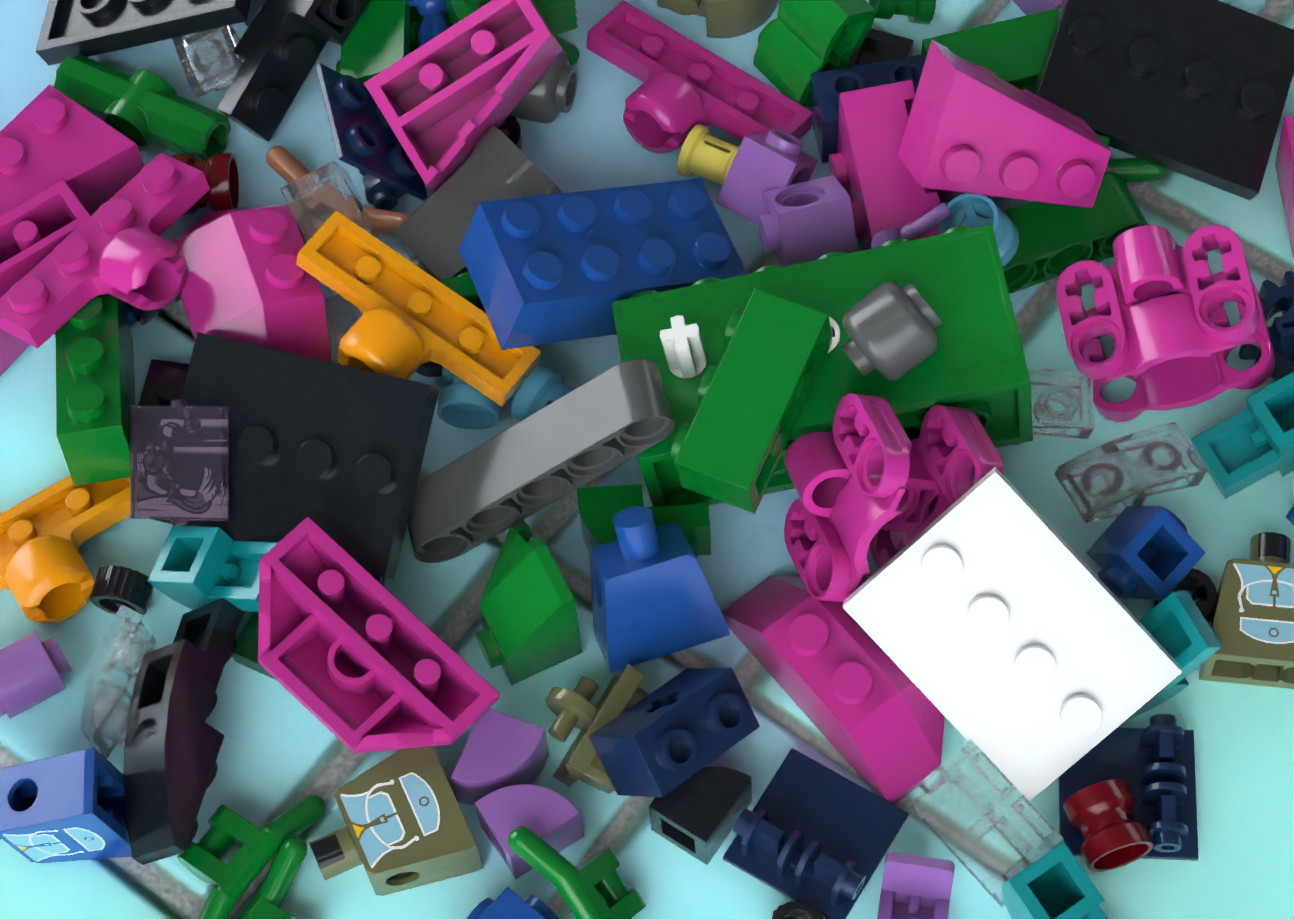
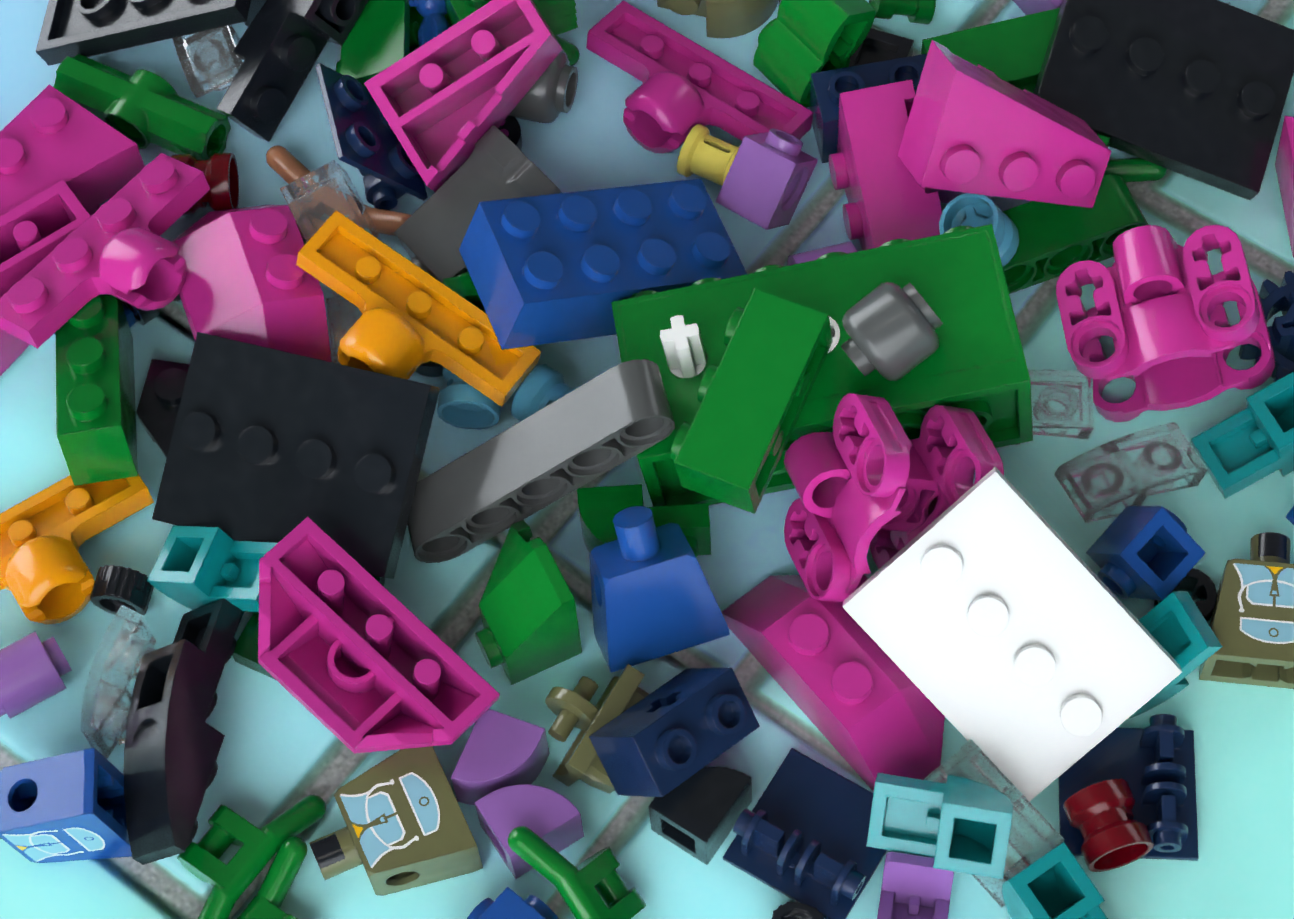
(180, 462): clear purple piece -> none
(807, 221): medium lavender brick -> none
(915, 229): medium lavender hand -> none
(953, 822): none -> teal brick

